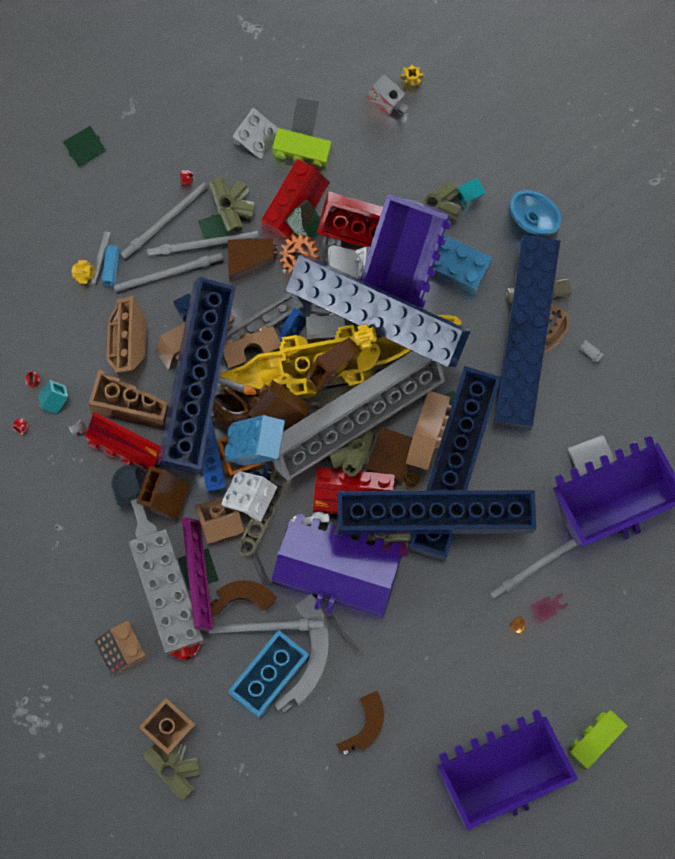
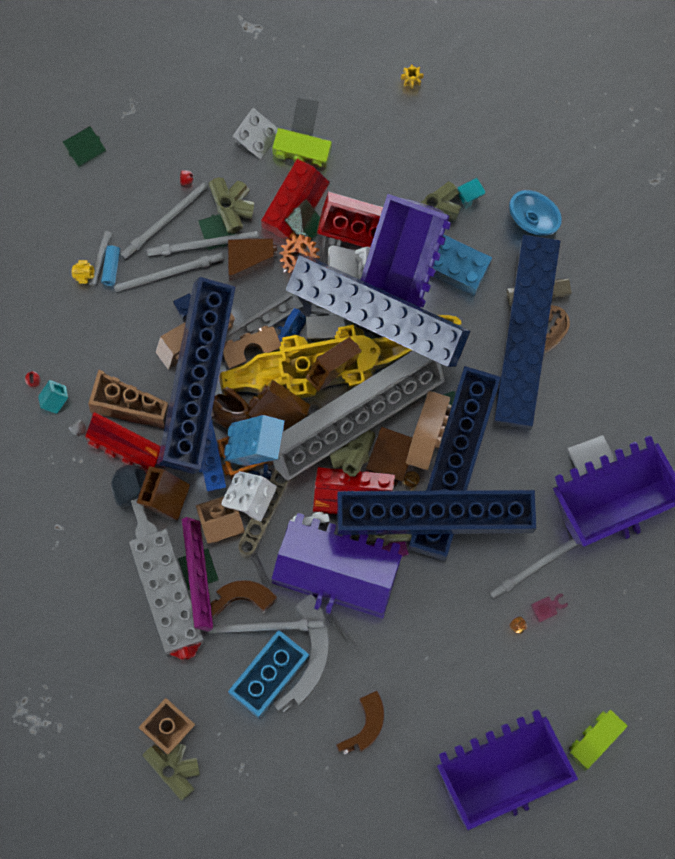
(19, 426): red hinge -> none
(120, 648): medium nougat slope -> none
(126, 335): medium nougat wedge -> none
(236, 386): light grey piece -> none
(365, 336): yellow gear -> none
(387, 95): light grey torso -> none
(591, 351): light grey pin -> none

